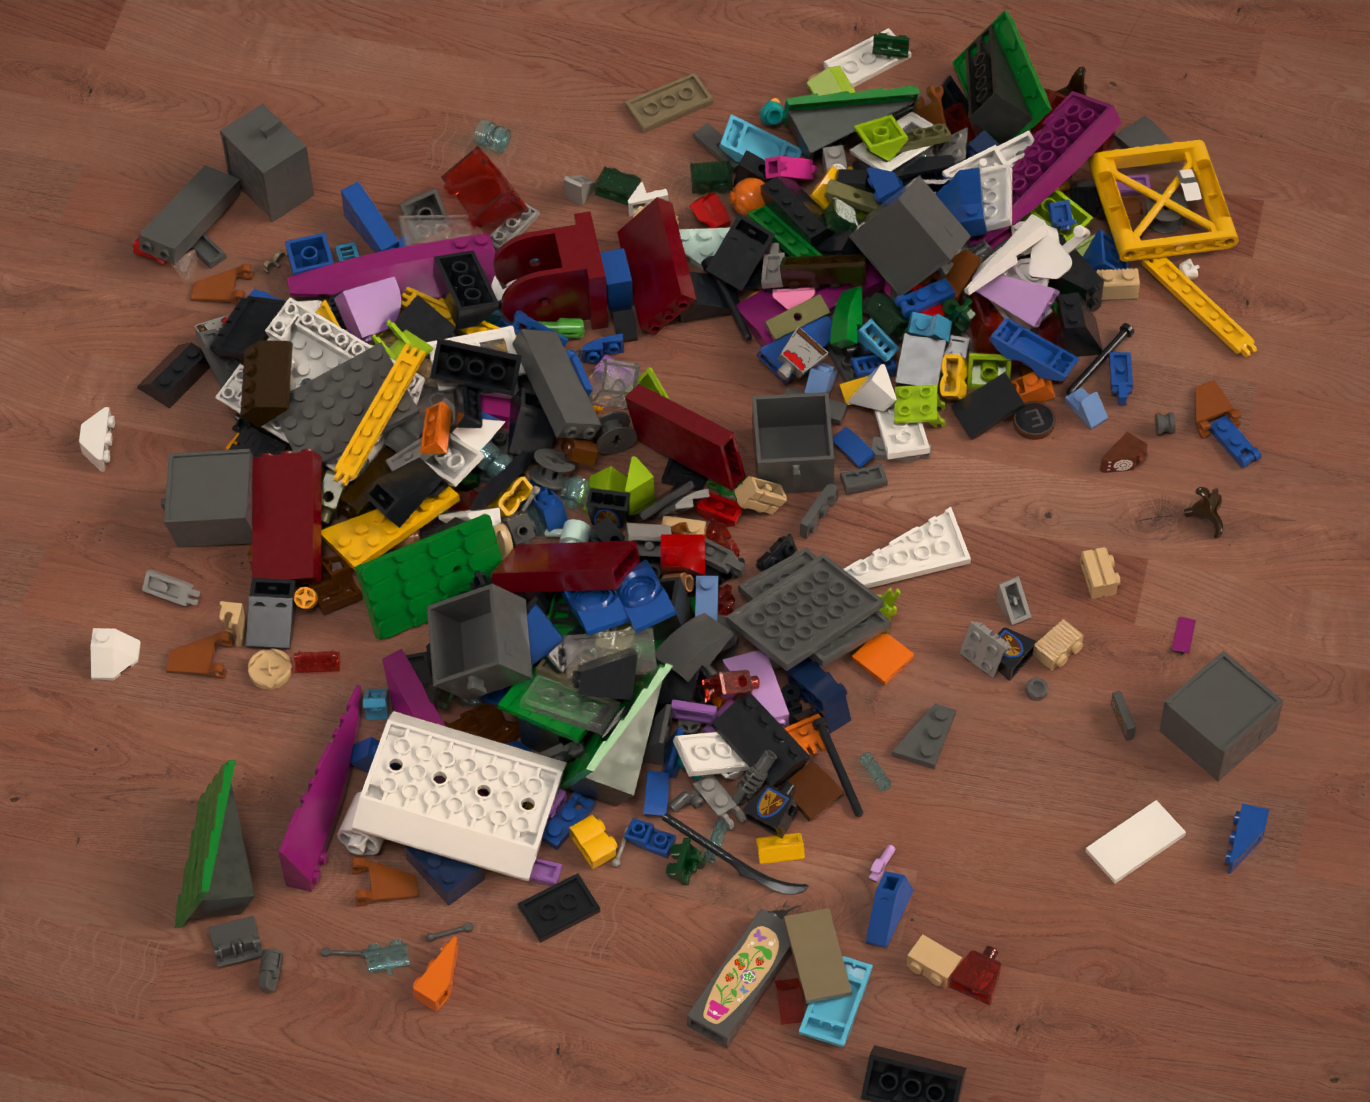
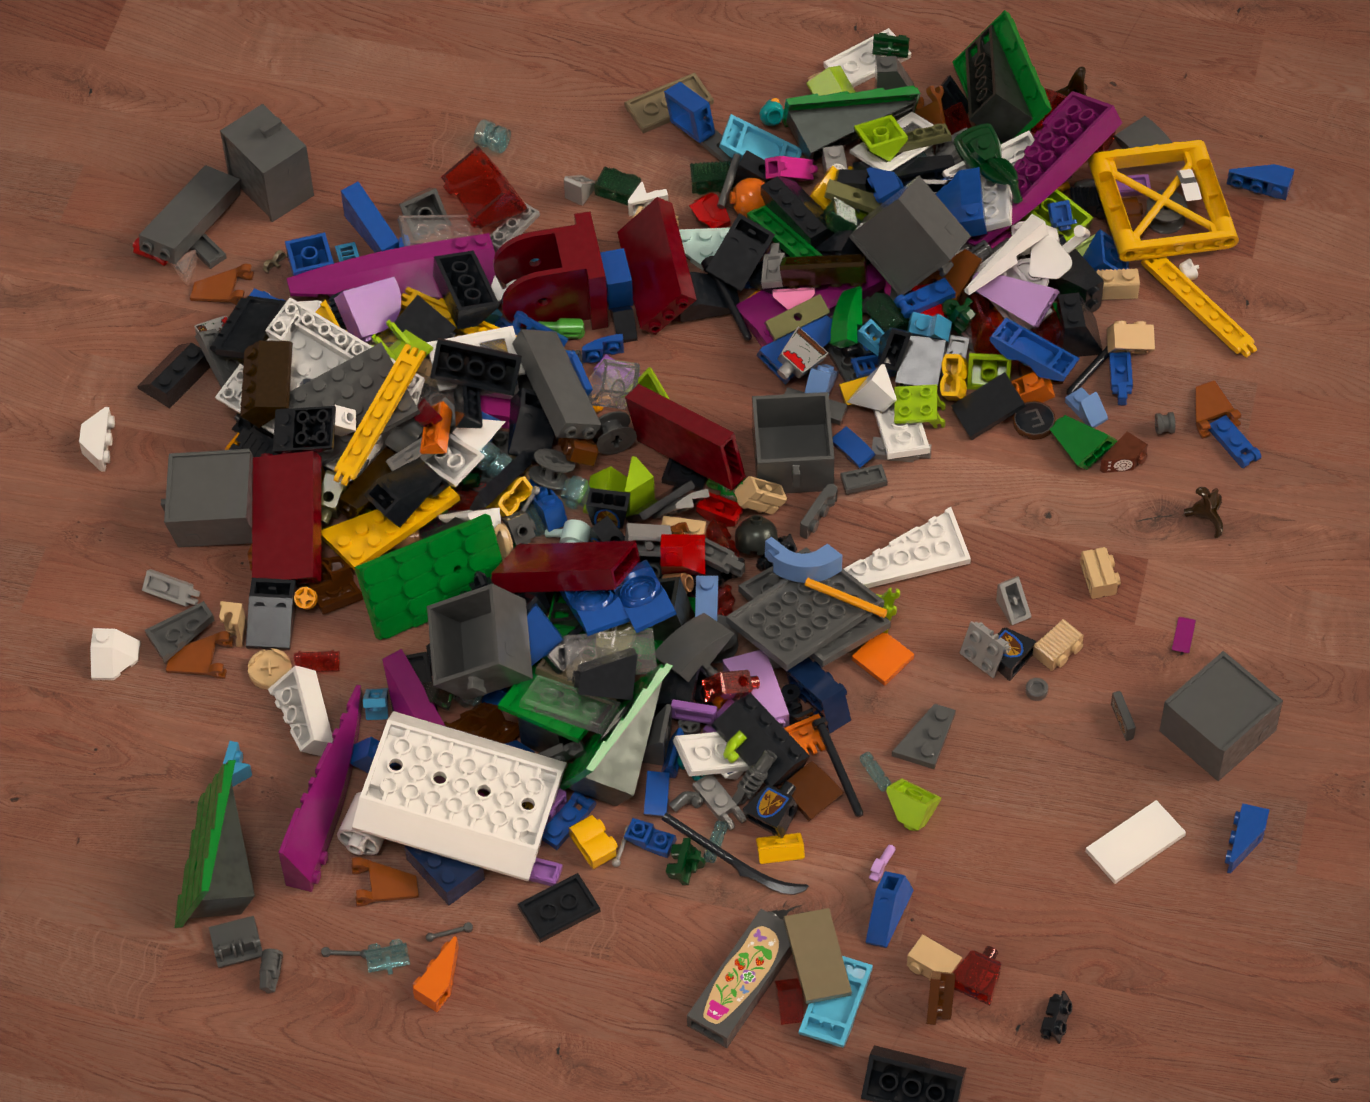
(179, 630): none -> dark grey wing
(241, 770): none -> dark azure slope
(303, 709): none -> white wedge
(304, 429): none -> black slope
(344, 421): none -> white brick
(427, 414): none -> dark red tile
(688, 112): none -> blue window
(729, 181): none -> dark grey bar
(732, 745): none -> lime arm
(753, 533): none -> pearl dark grey cylinder
(798, 567): none -> medium blue arch
(846, 597): none -> light orange bar
(890, 73): none -> dark grey slope
(892, 348): none -> black slope
(912, 804): none -> lime slope
(940, 996): none -> reddish brown bracket
(982, 149): none -> dark green piece
(1060, 1008): none -> black hinge
(1081, 441): none -> green slope
(1132, 338): none -> tan brick
(1264, 179): none -> blue slope

